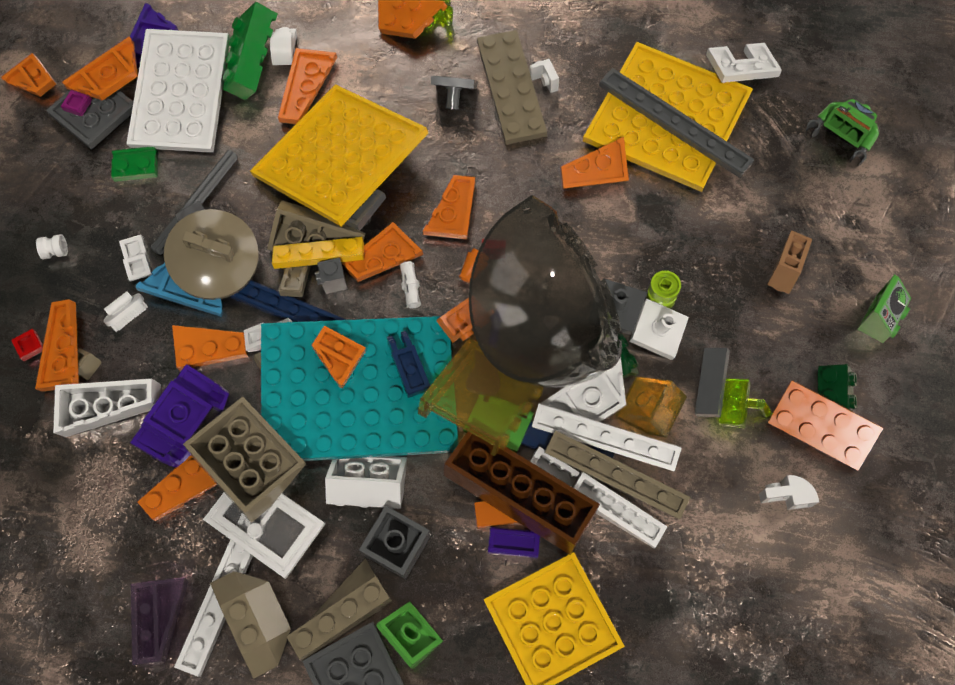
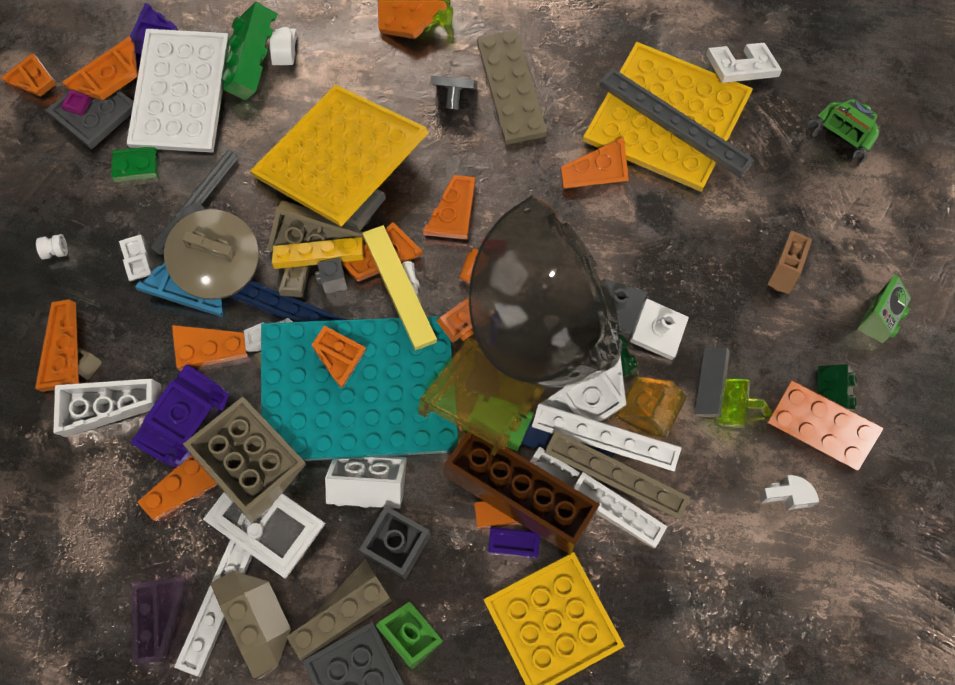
(28, 344): red plate -> none
(124, 310): white piece -> none
(304, 82): orange wing -> none
(399, 288): none -> light yellow tile
(408, 366): dark blue hinge -> none
(547, 73): white bracket -> none
(664, 288): lime wheel -> none

